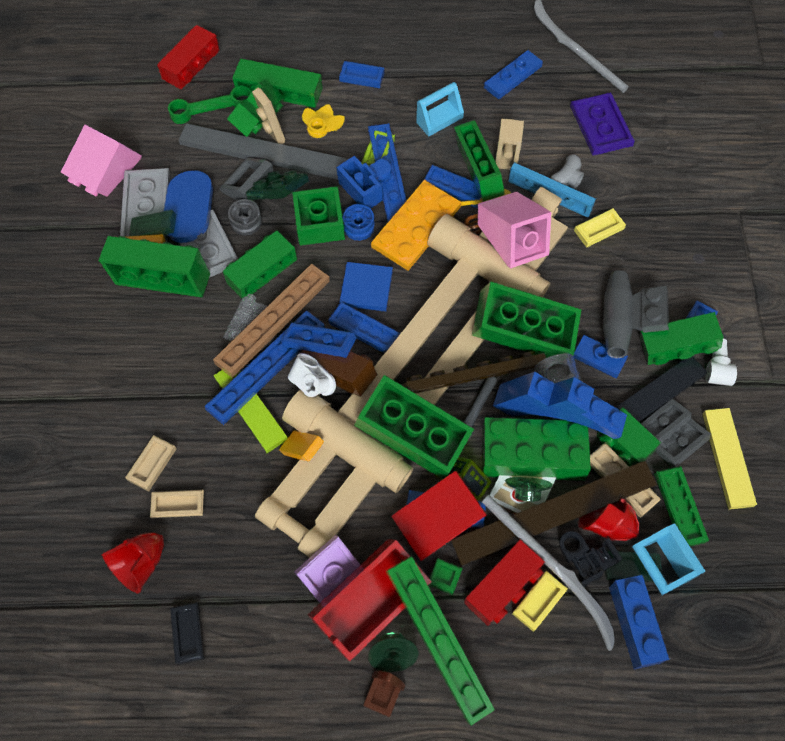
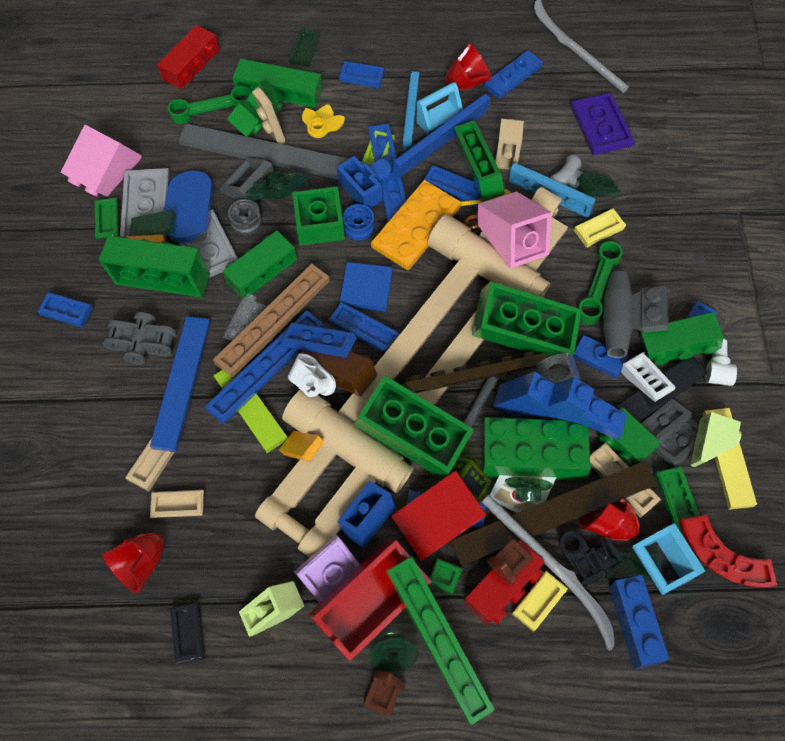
(65, 309): none -> blue plate
(106, 218): none -> green tile
(139, 338): none -> dark grey axle
(180, 385): none -> blue tile
(271, 607): none -> yellowish green slope
(304, 47): none -> clear green tile
(366, 514): none -> blue brick
(411, 111): none -> dark azure tile
(439, 137): none -> blue tile
(468, 69): none -> red helmet
(510, 561): none -> copper tile
(598, 185): none -> clear green tile
(600, 281): none -> green piece
(641, 361): none -> white slope
(714, 437): none -> yellowish green slope
(720, 559): none -> red tile

